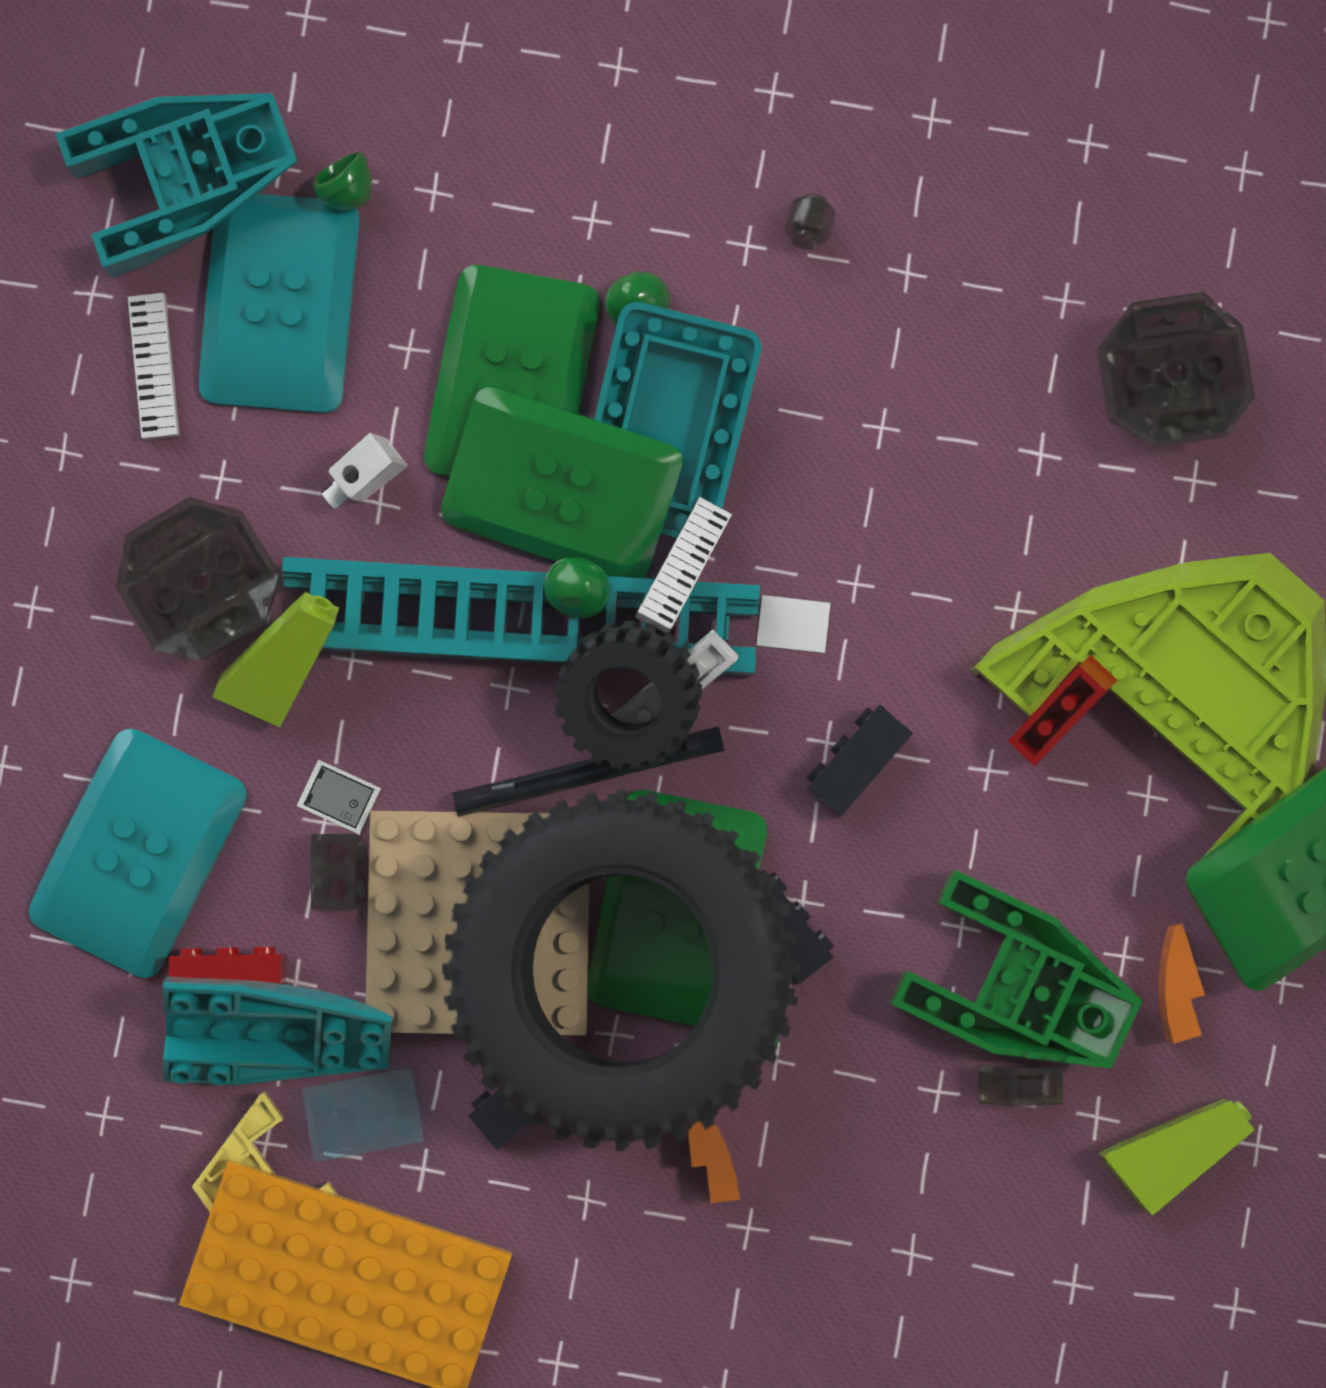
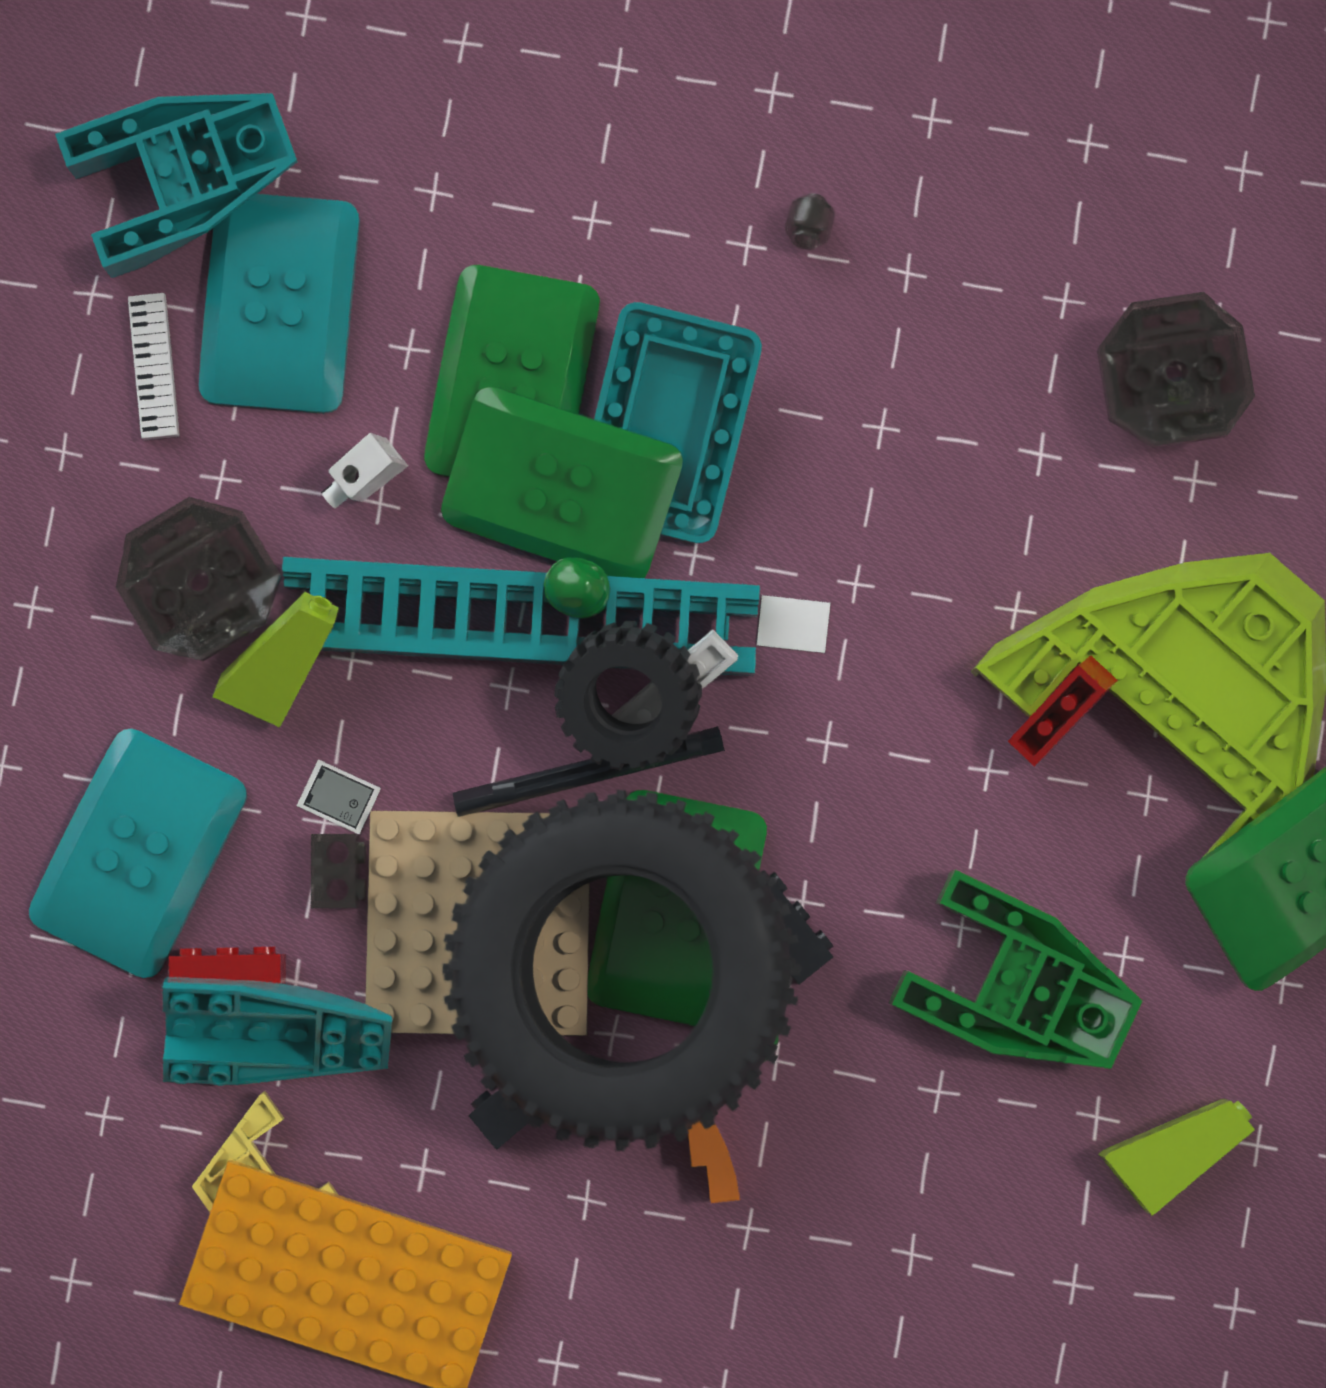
(345, 183): green hat -> none
(363, 1114): clear light blue plate -> none
(636, 287): green hat -> none
(683, 565): white tile -> none
(857, 759): black brick -> none
(1020, 1085): clear smoke arch -> none
(1177, 986): orange slope -> none

